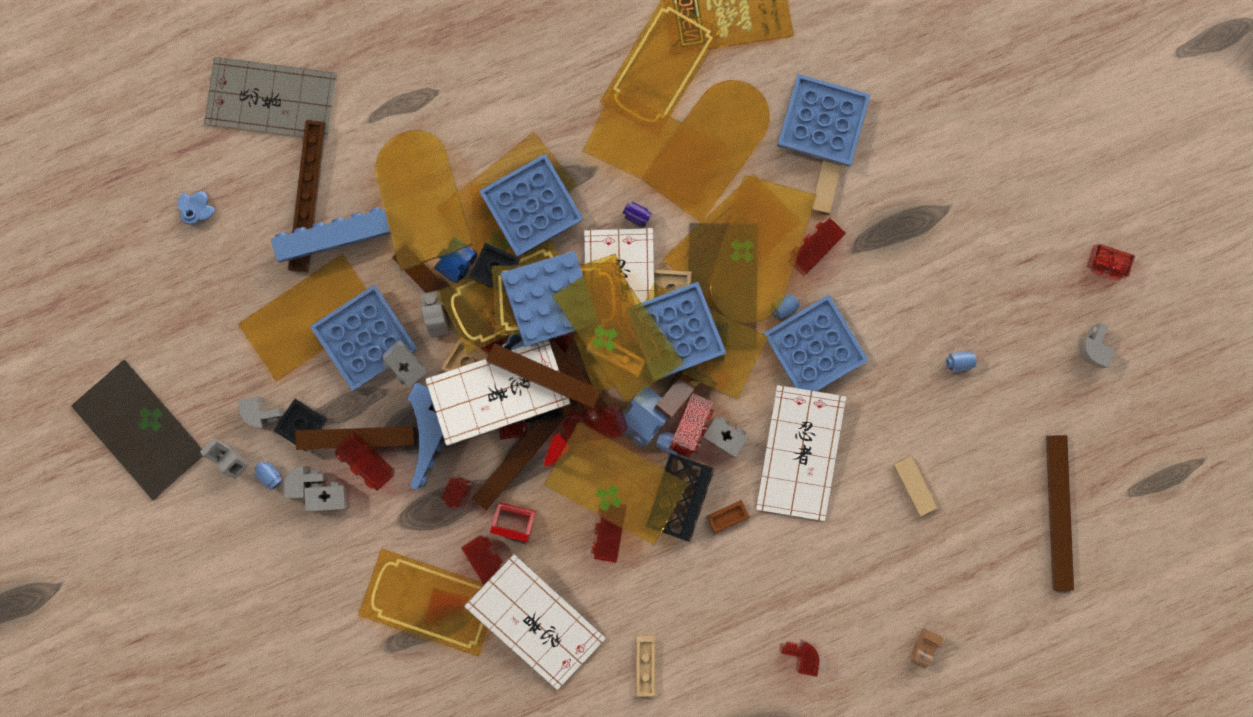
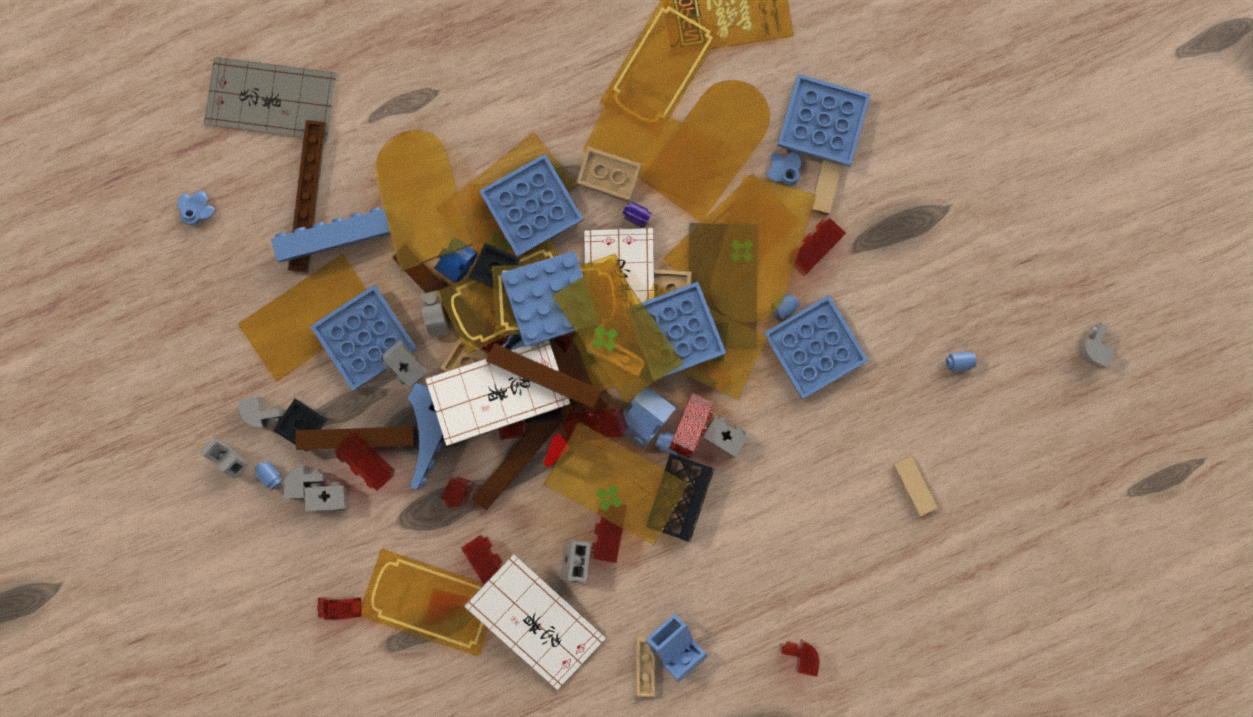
(138, 429): clear smoke piece -> none
(339, 608): none -> clear red brick
(508, 532): red tile -> none
(575, 560): none -> light grey brick
(609, 173): none -> tan tile
(676, 395): tile -> none
(676, 648): none -> medium blue piece
(728, 516): dark orange tile -> none
(783, 166): none -> medium blue plate
(800, 452): white piece -> none
(925, 648): medium nougat leg -> none
(1060, 513): reddish brown tile -> none
(1110, 261): clear red brick -> none

